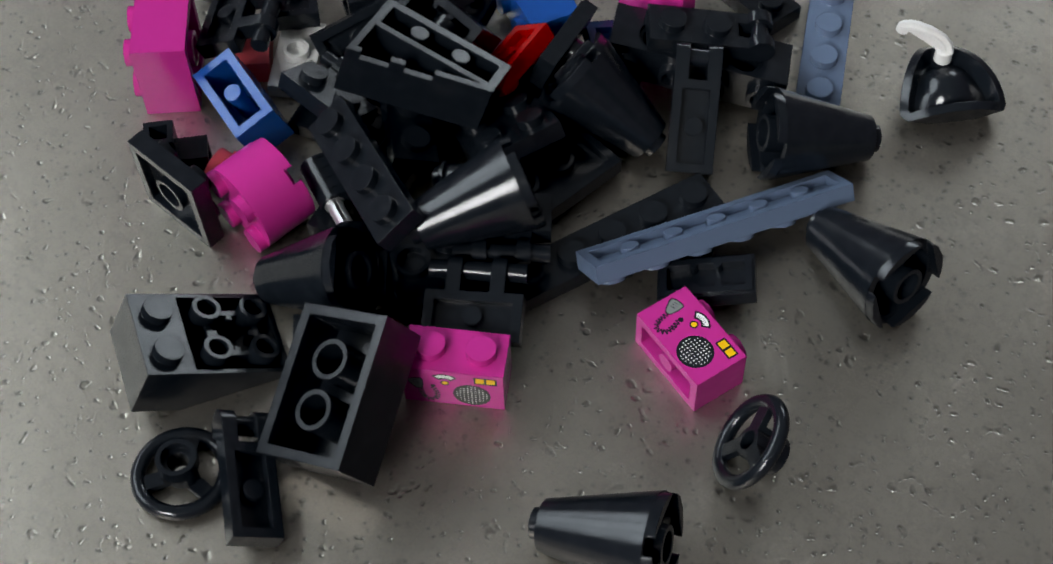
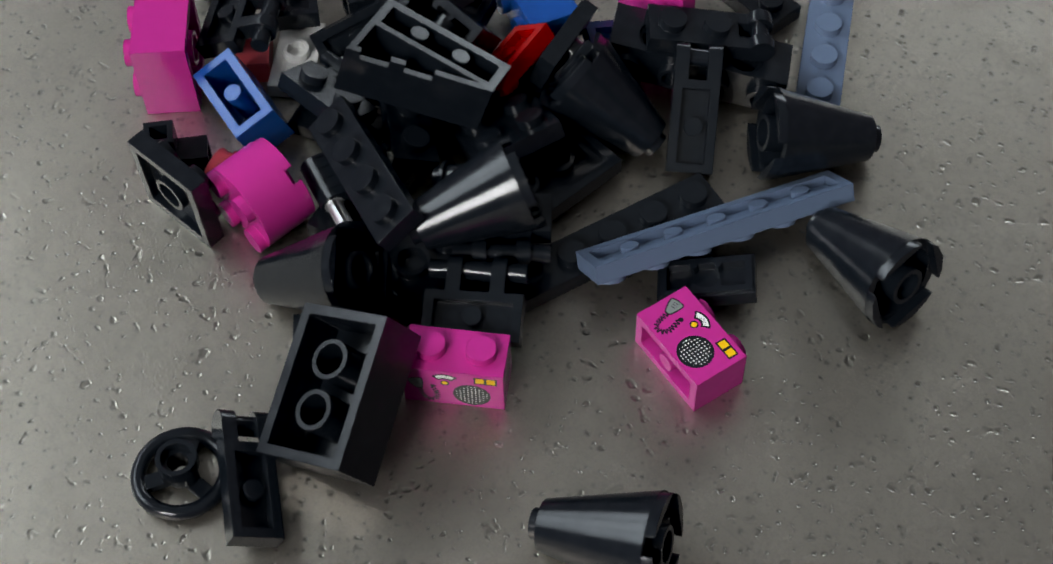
(194, 348): black slope -> none
(759, 445): black piece -> none
(946, 80): black hat -> none

